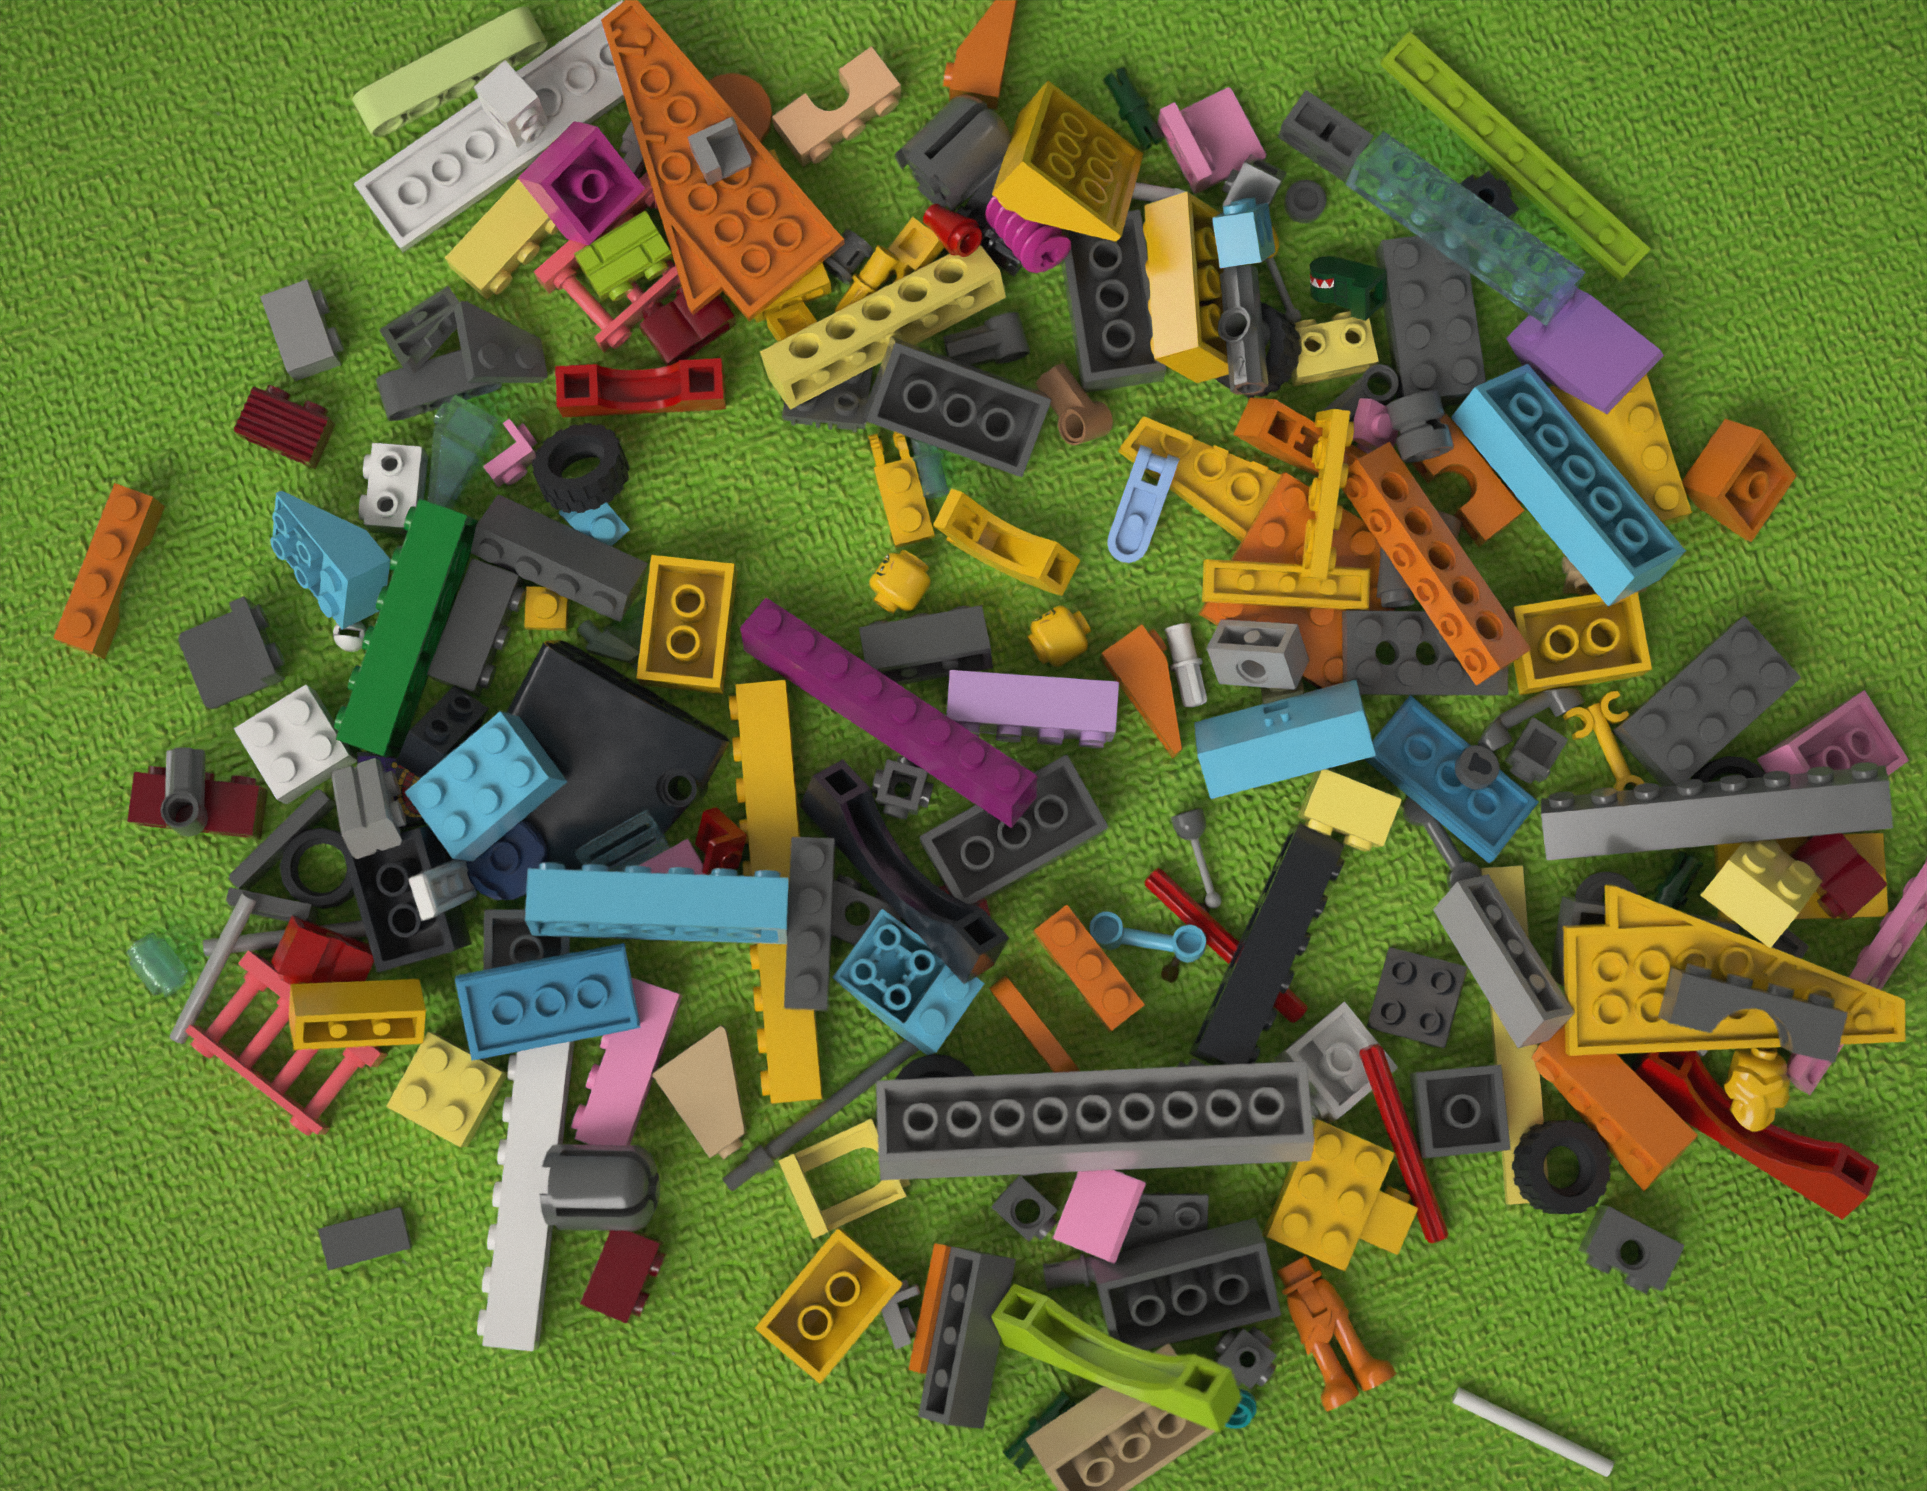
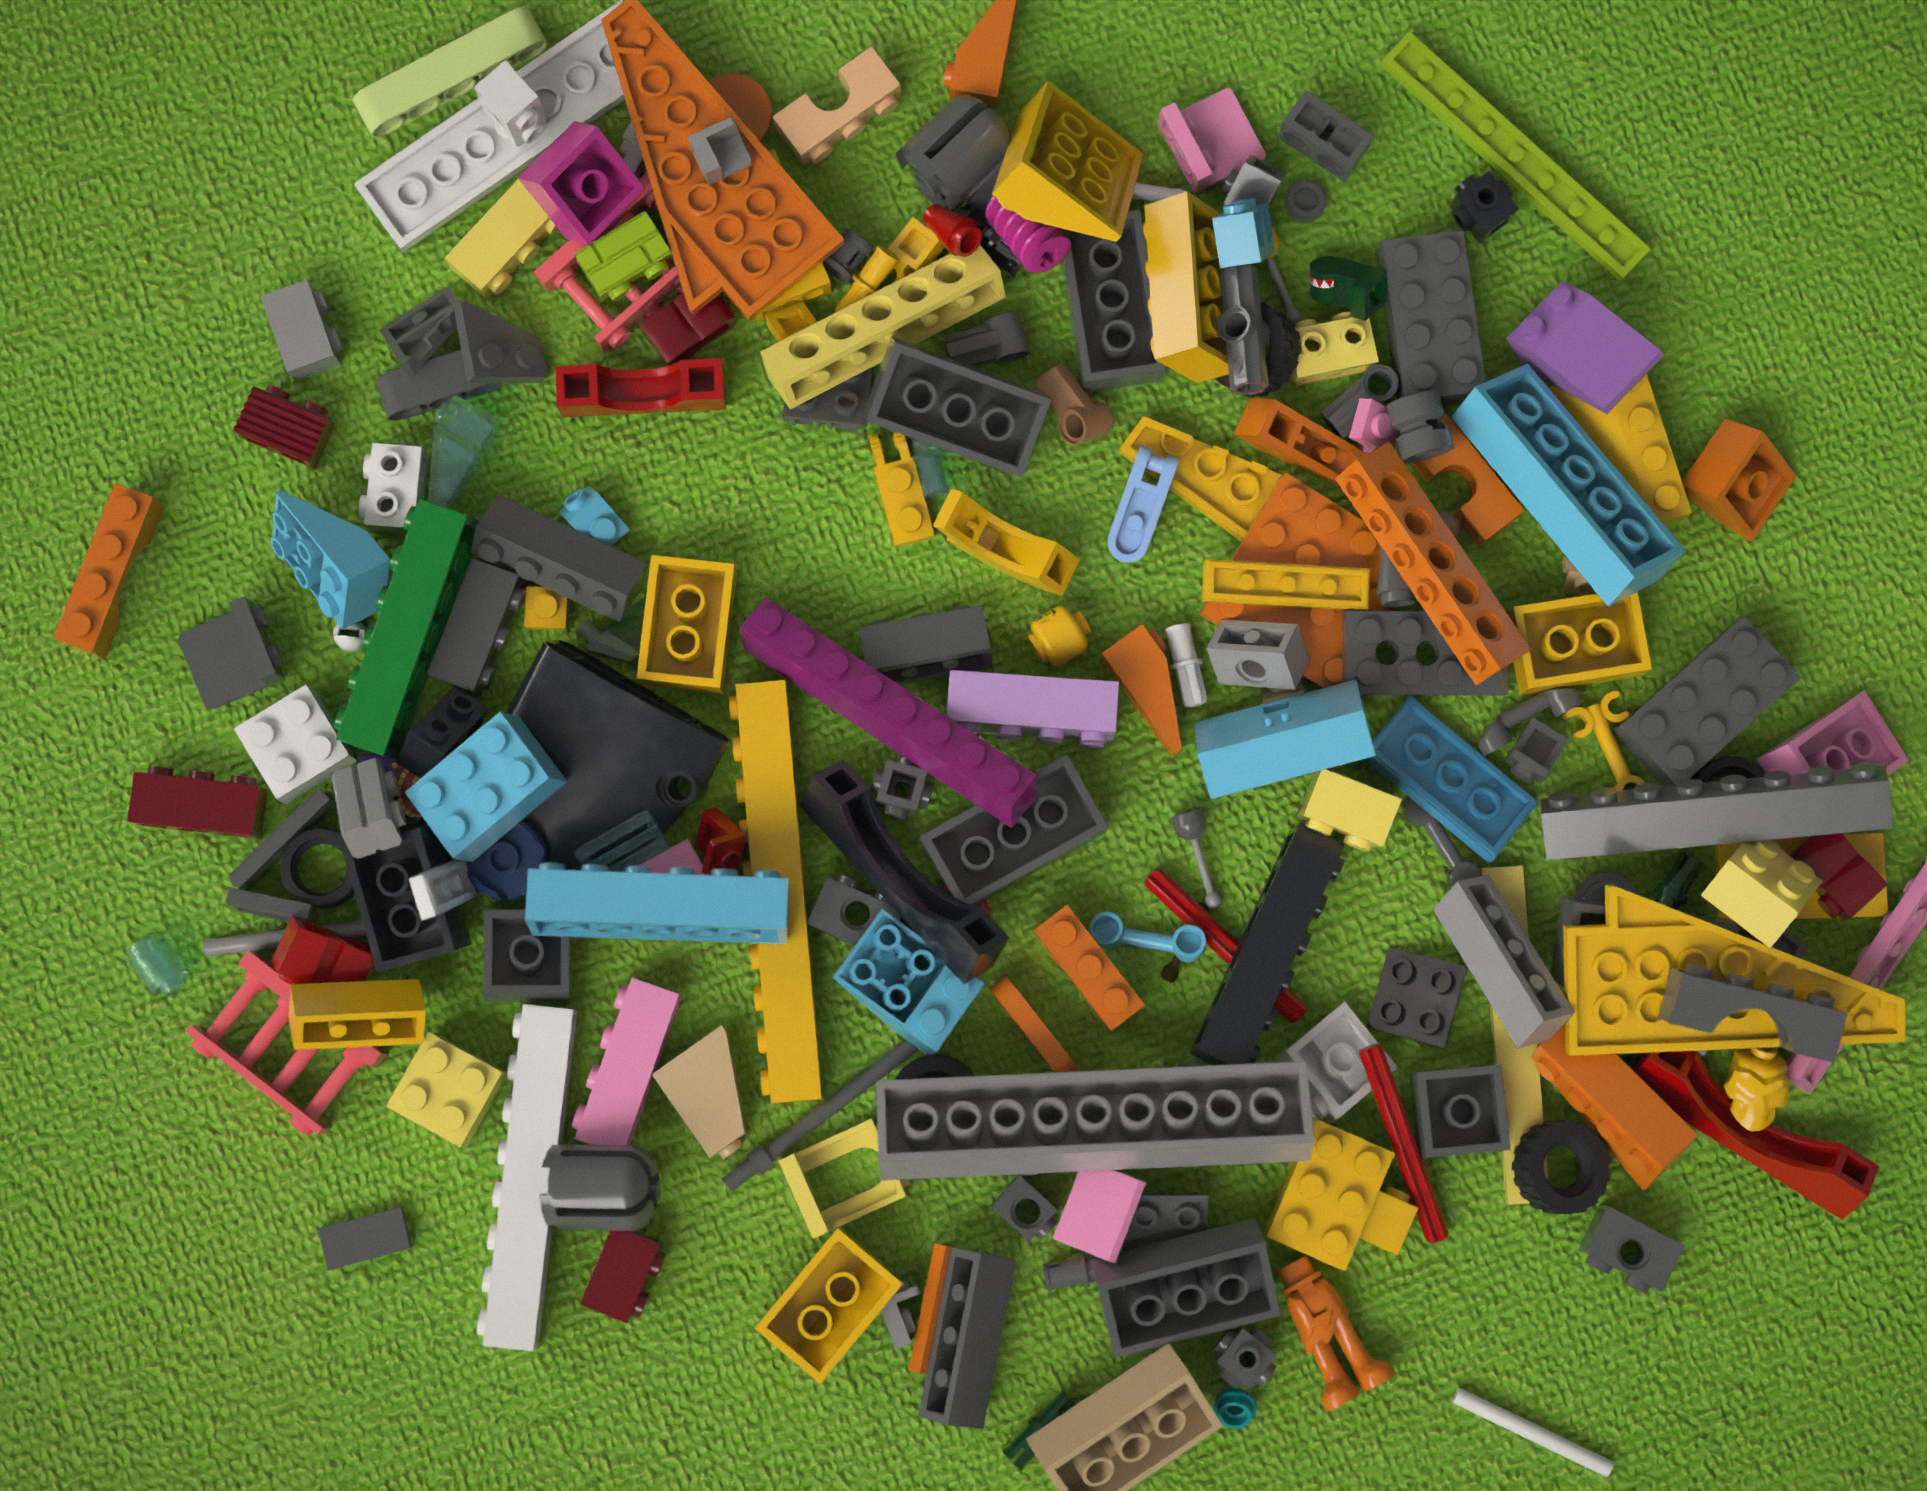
(185, 787): dark grey piece -> none
(214, 966): light grey bar -> none
(512, 462): bright pink bracket -> none
(547, 1001): dark azure tile -> none
(588, 490): black tyre -> none
(810, 924): dark grey brick -> none
(900, 581): yellow head -> none
(1133, 108): dark green pin -> none
(1176, 1384): lime arch -> none
(1323, 493): yellow wing -> none
(1465, 228): clear light blue brick -> none
(1476, 767): dark grey tile -> none

